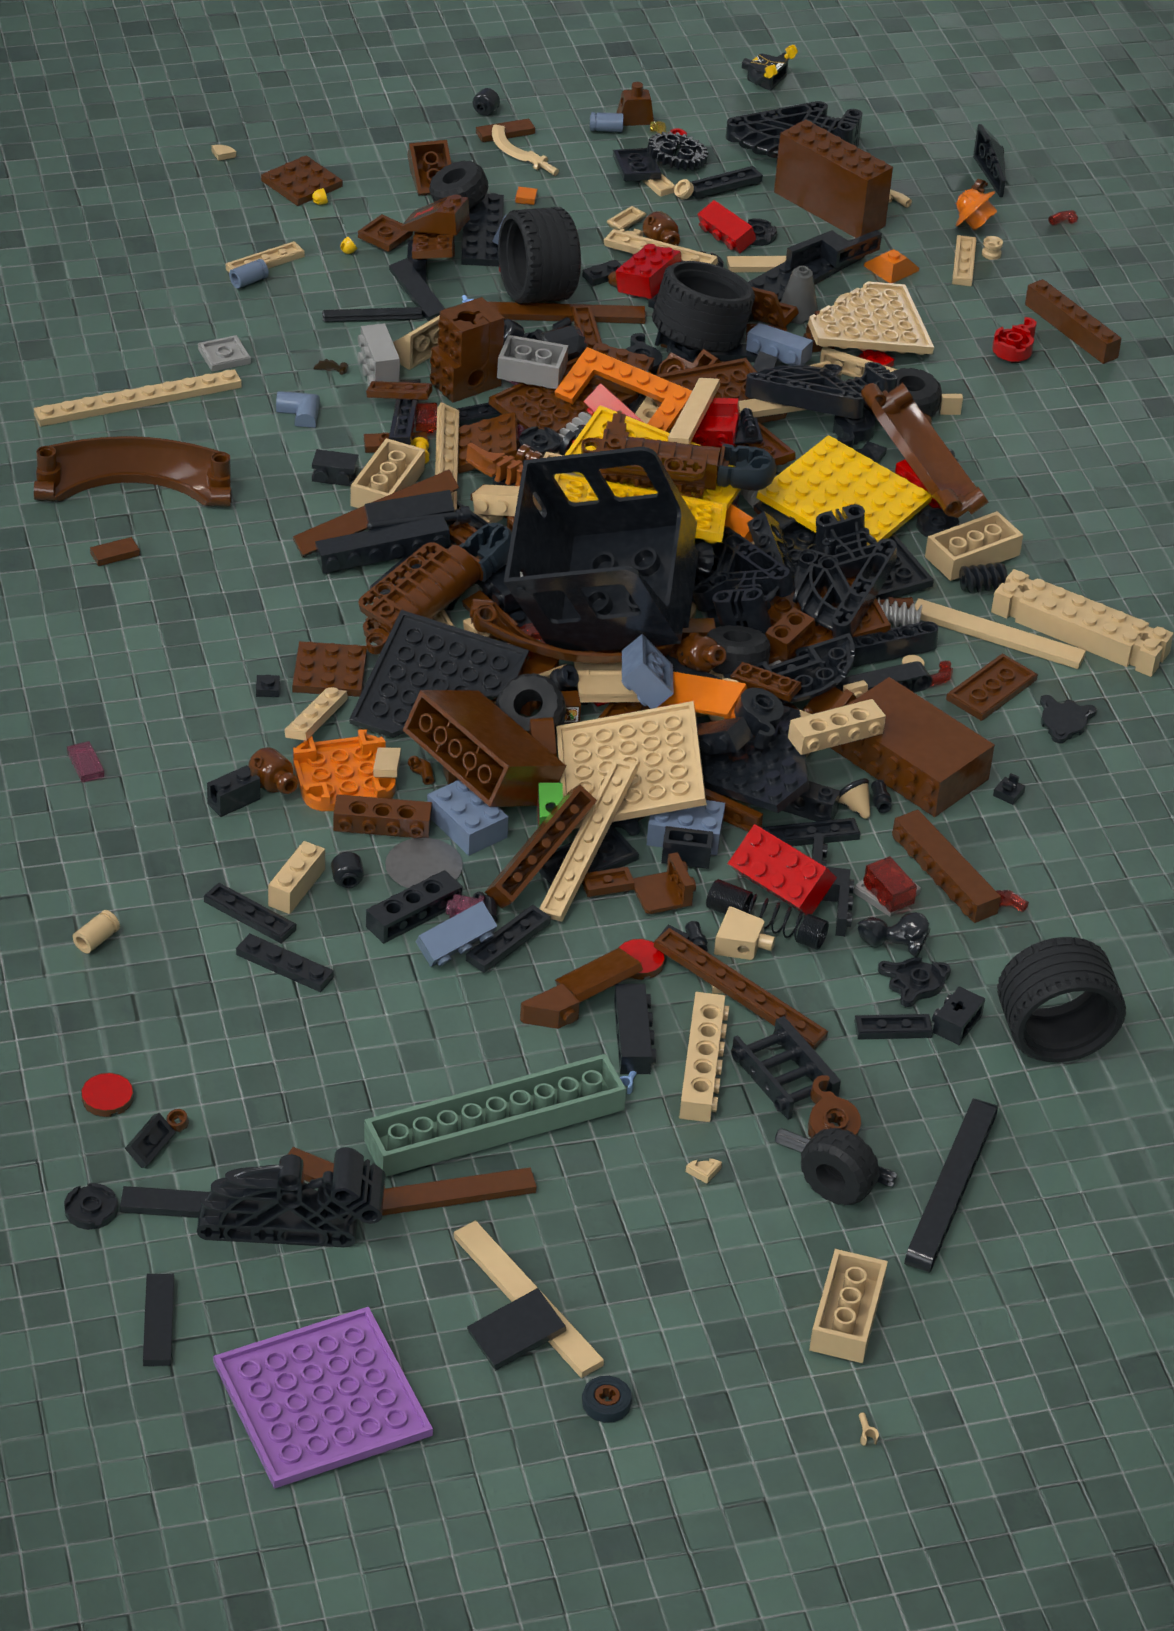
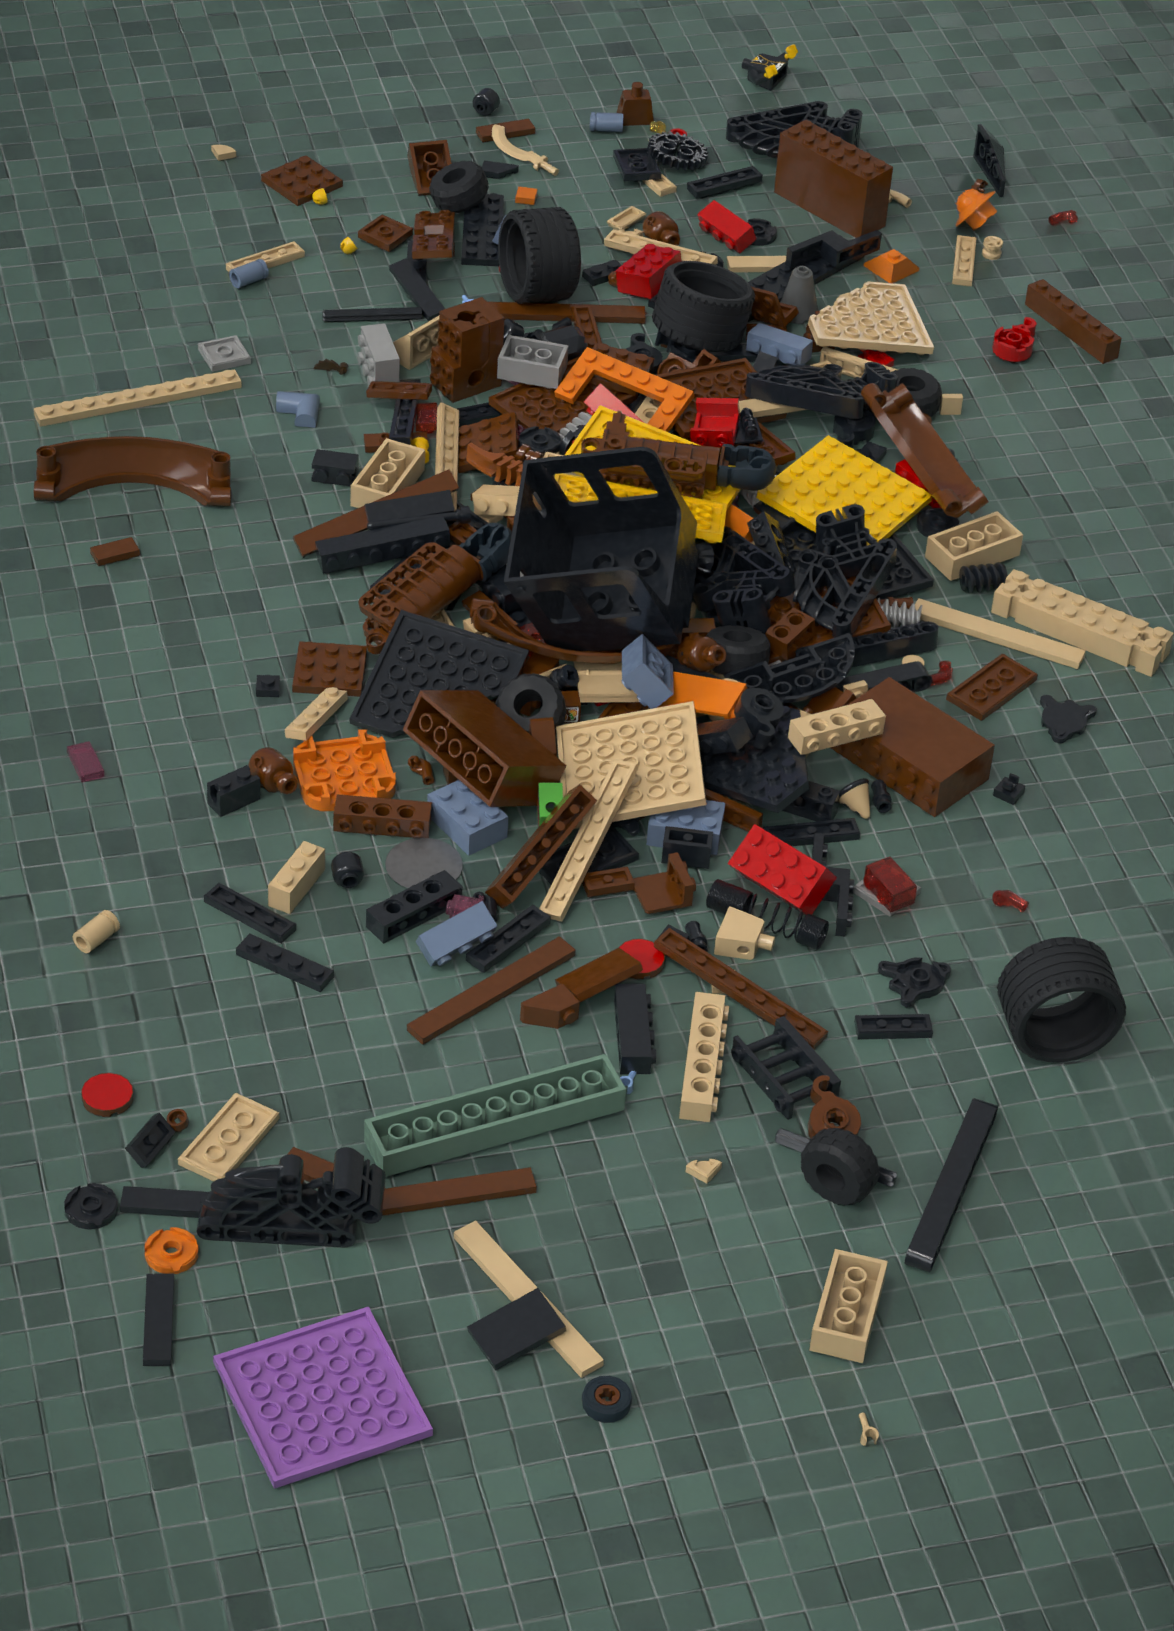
(174, 1262): none -> orange tile
(228, 1138): none -> tan tile
(387, 762): tan tile -> none
(441, 217): reddish brown slope -> none
(490, 990): none -> reddish brown tile
(498, 170): none -> black tile
(683, 189): tan tile -> none
(694, 410): tan tile -> none
(756, 677): reddish brown tile -> none
(910, 930): black animal -> none
(946, 866): reddish brown brick -> none
(958, 1015): black brick -> none

